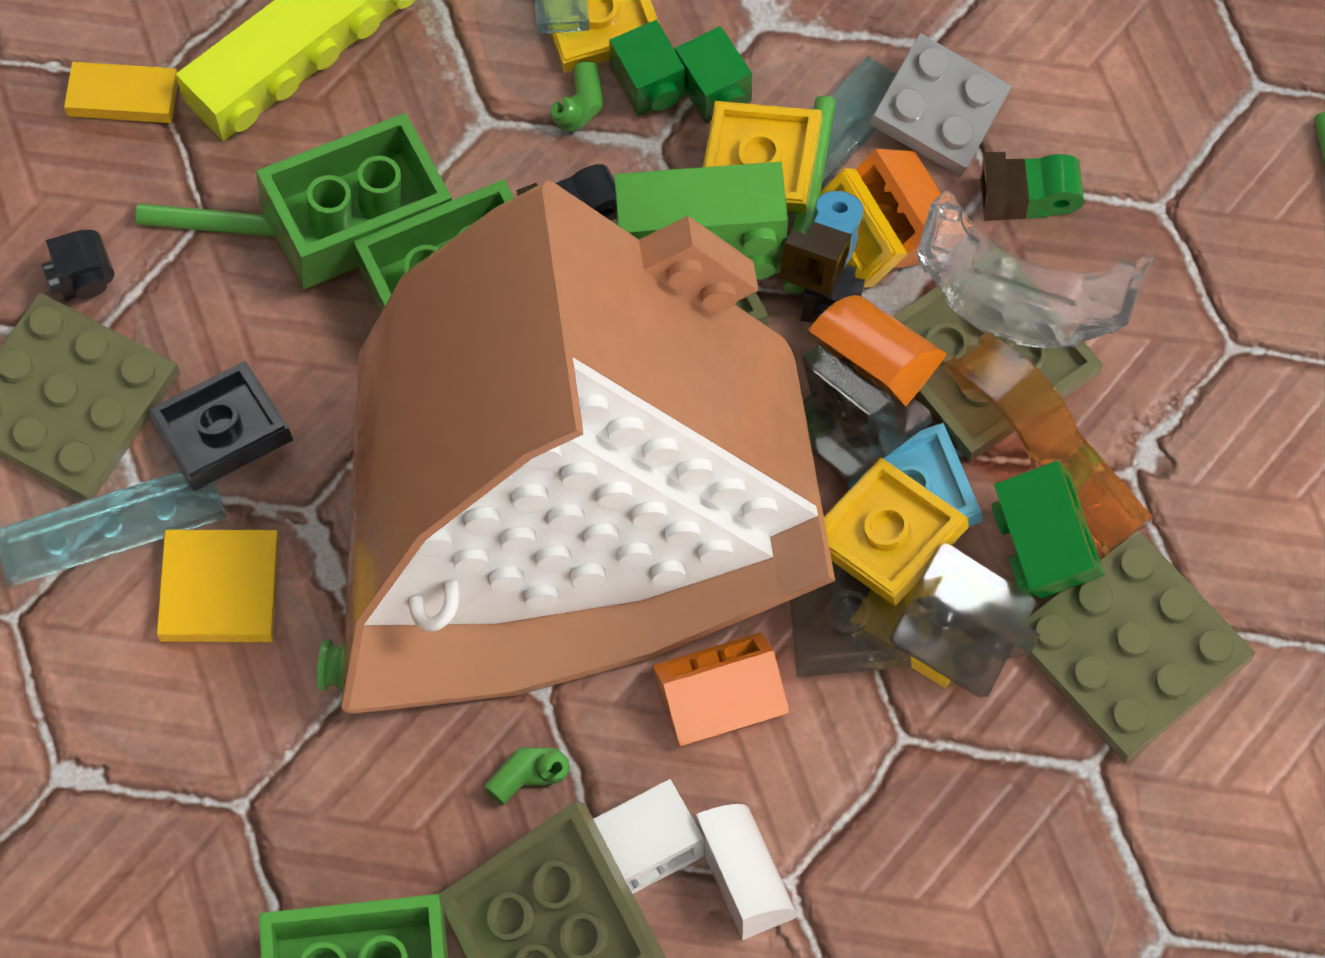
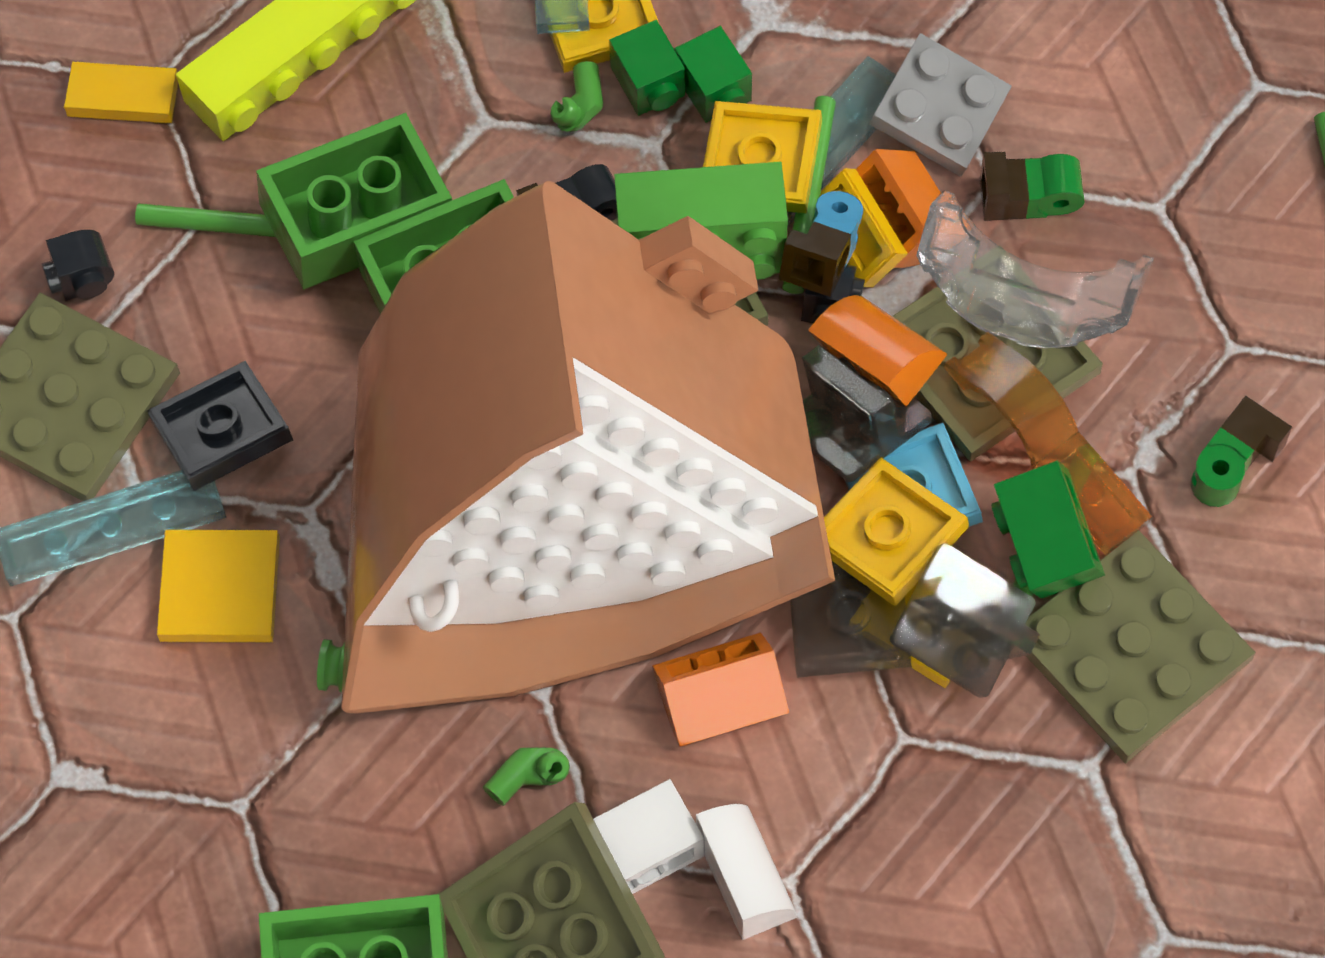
(1234, 448): none -> leg

